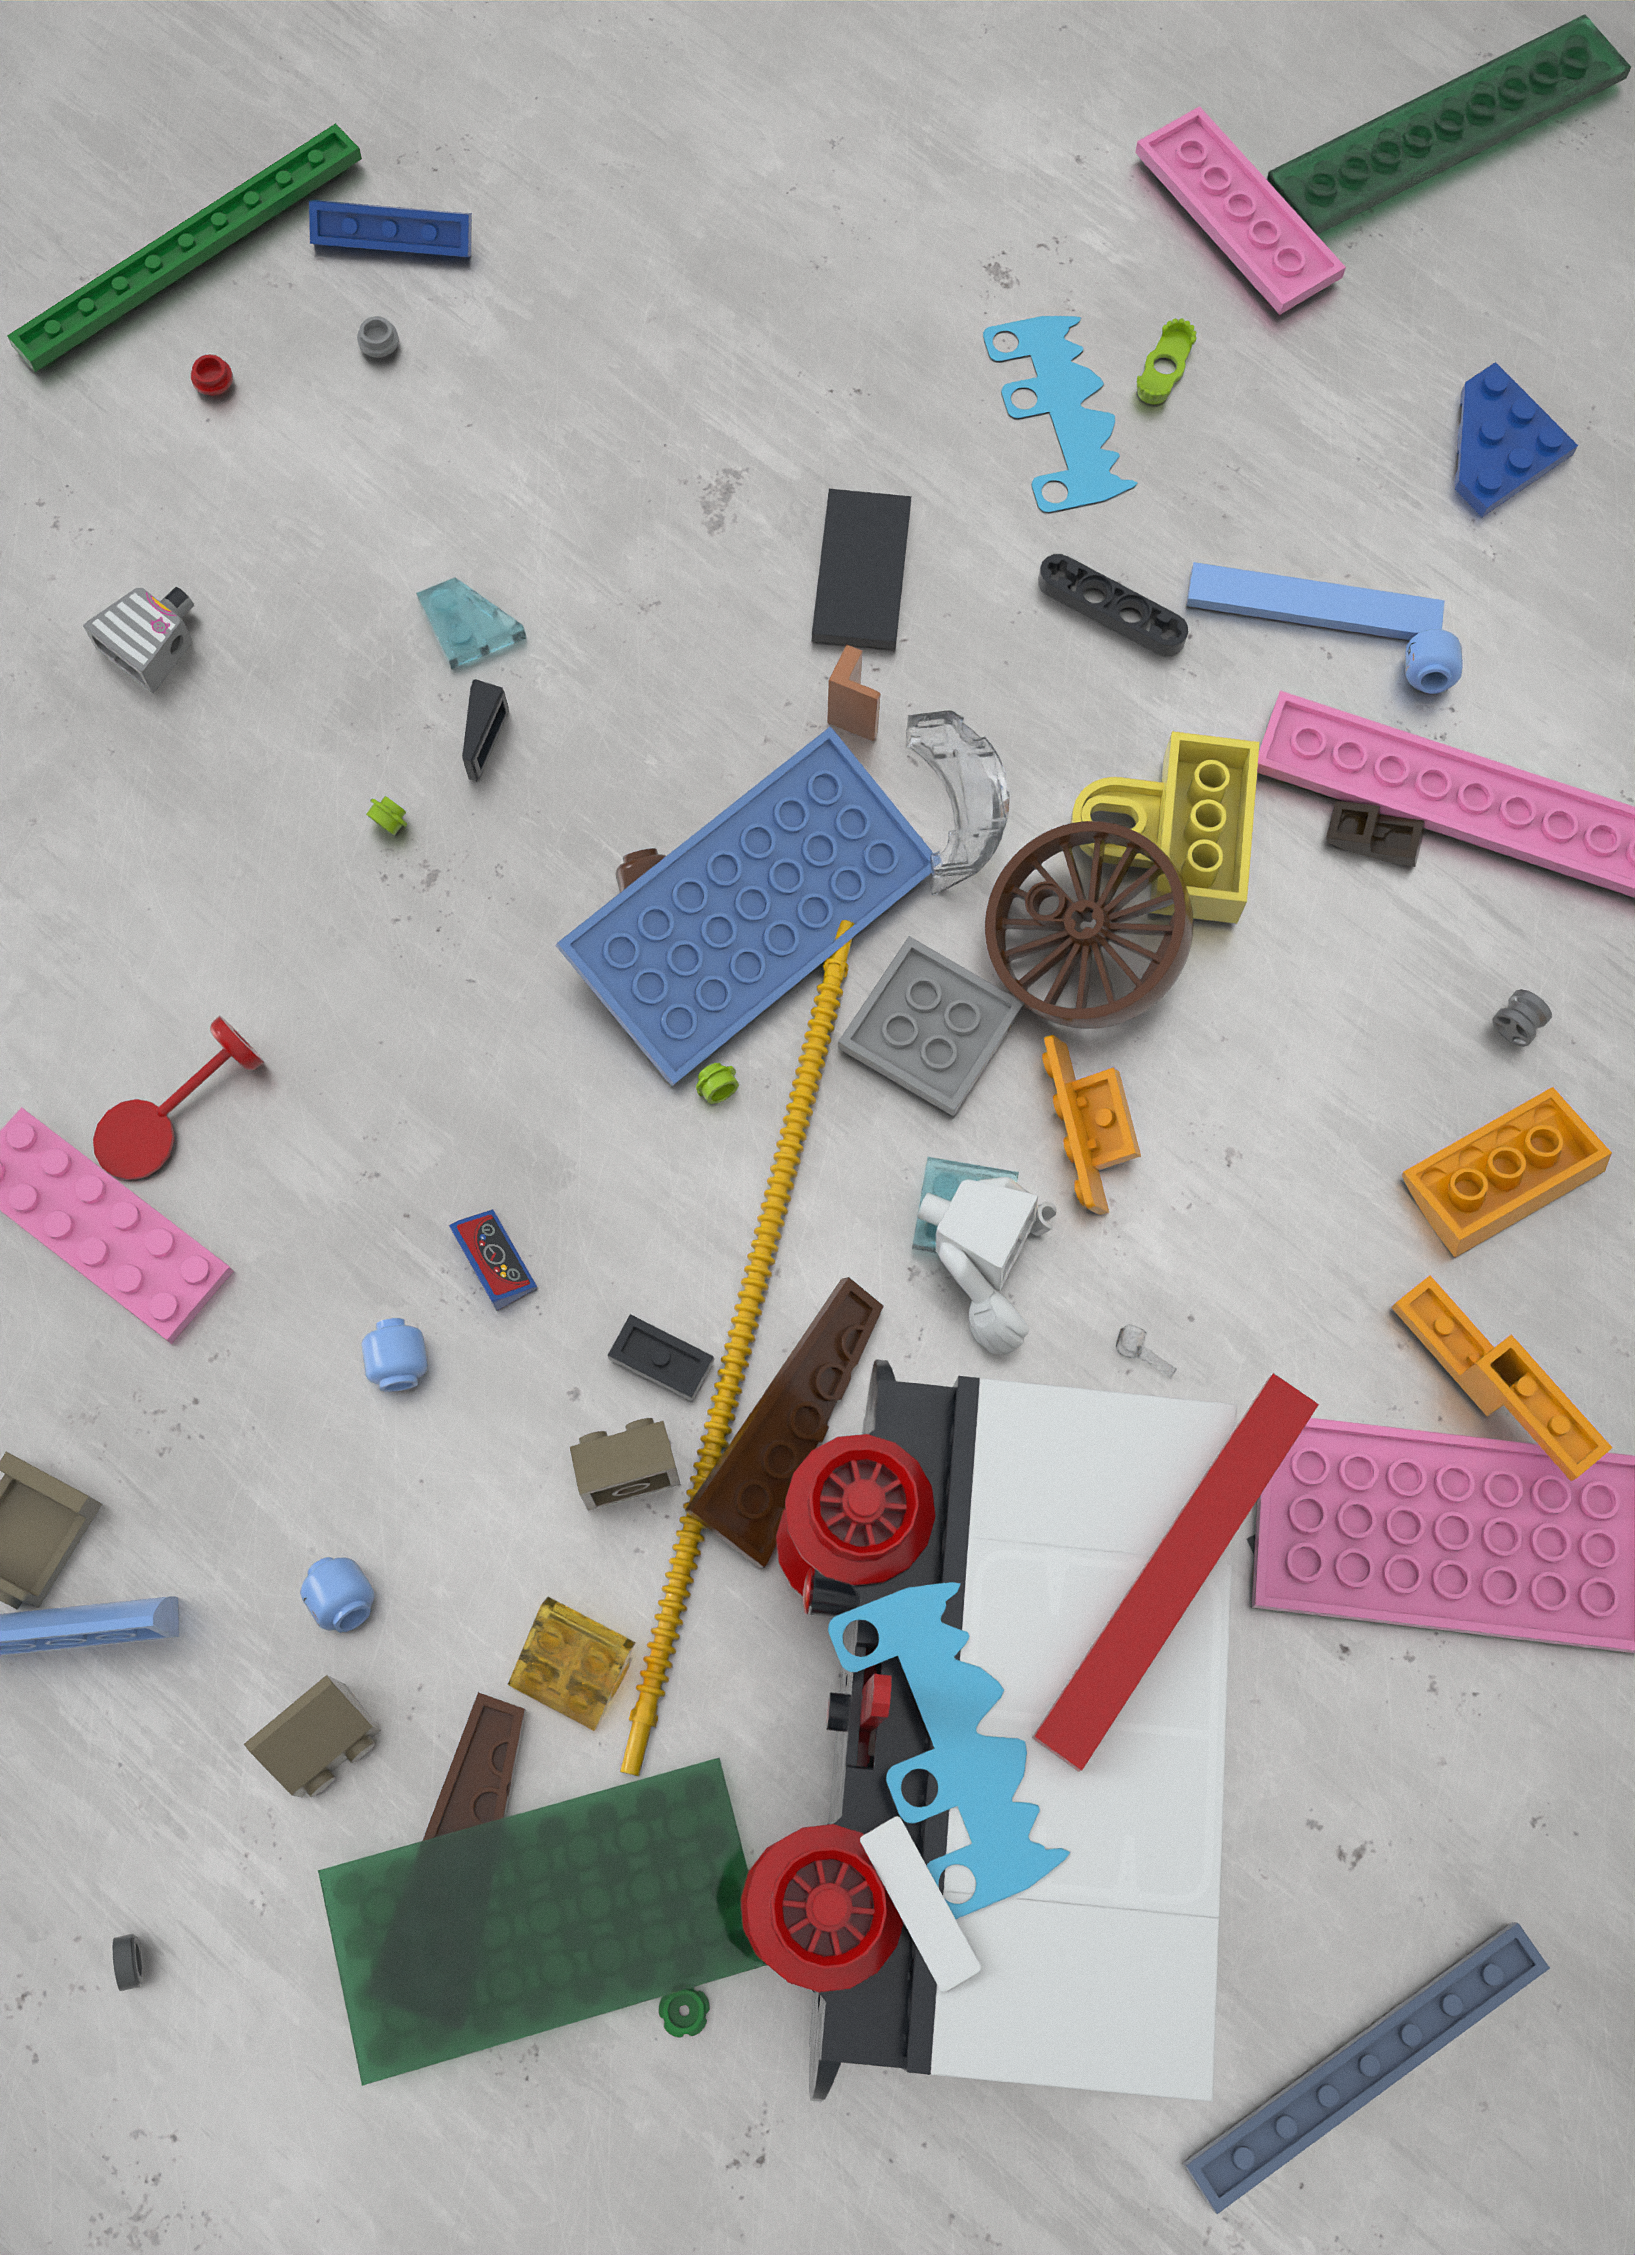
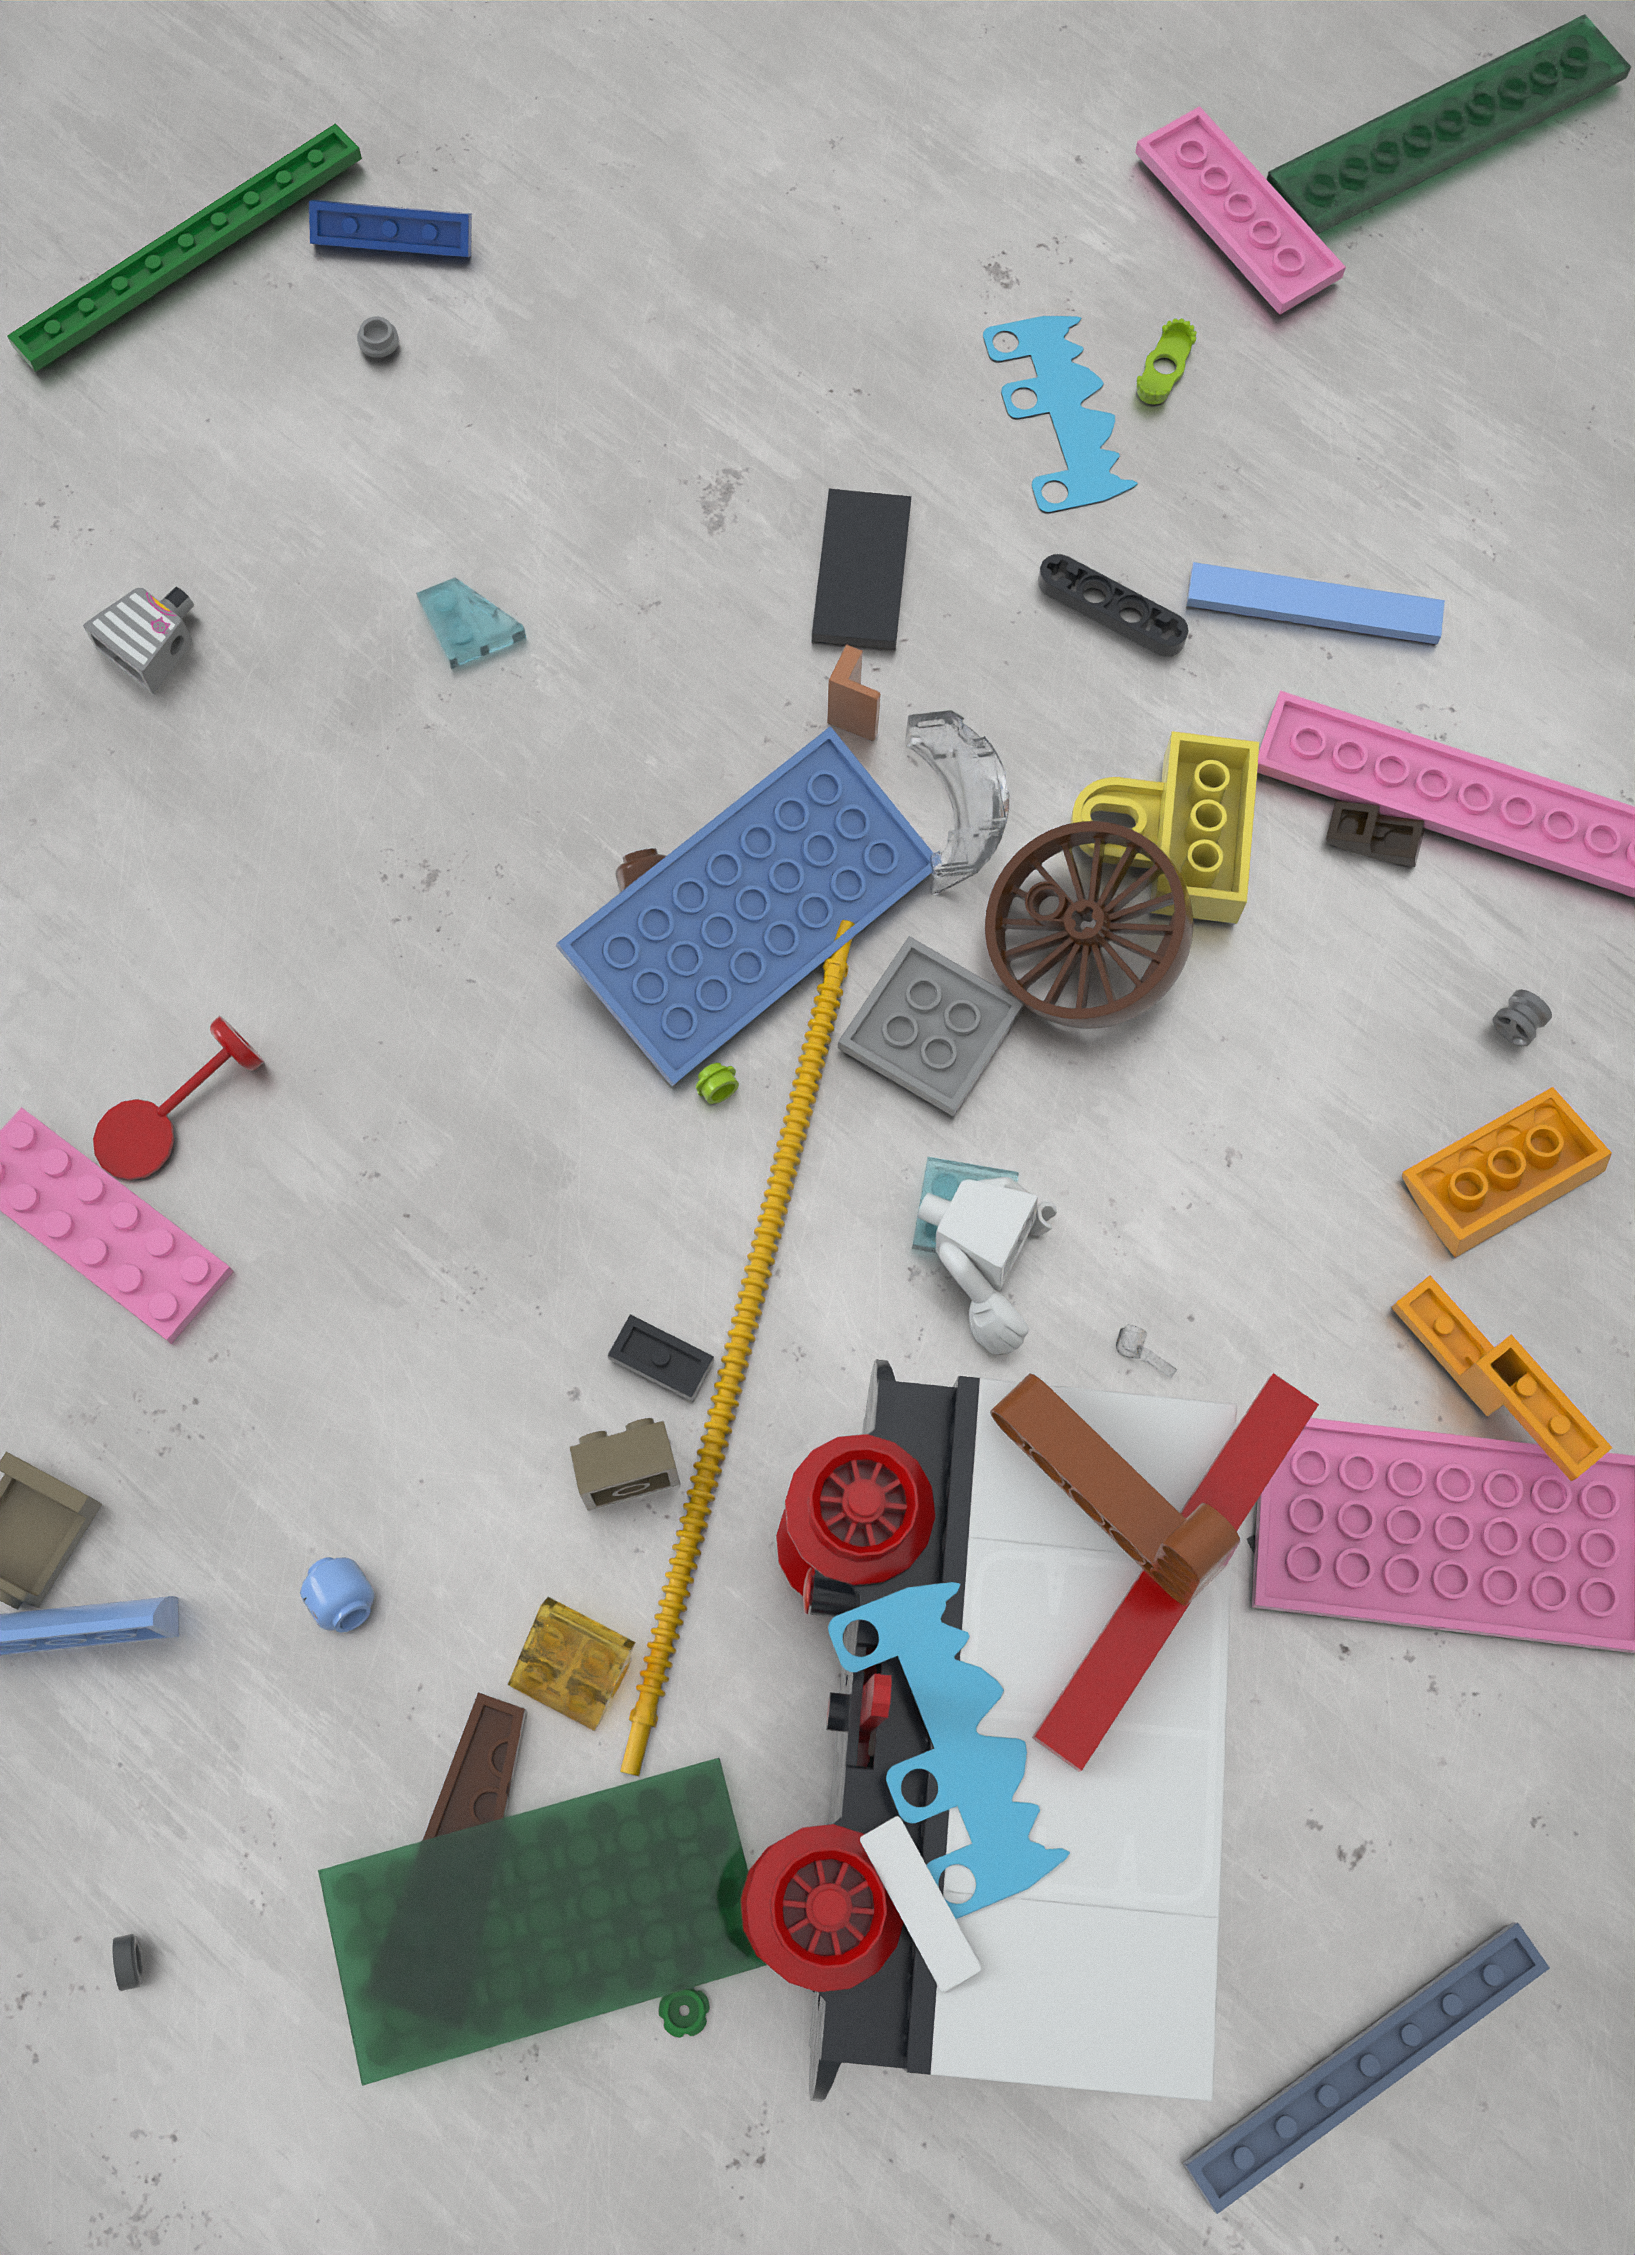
(211, 375): red plate -> none
(314, 1738): dark tan slope -> none
(387, 814): lime plate -> none
(394, 1355): light blue head -> none
(484, 722): black slope -> none
(493, 1258): slope -> none
(751, 1480): reddish brown wing -> none
(1095, 1122): light orange bracket -> none
(1171, 1549): none -> dark orange beam
(1433, 661): light blue head -> none
(1503, 441): blue plate -> none

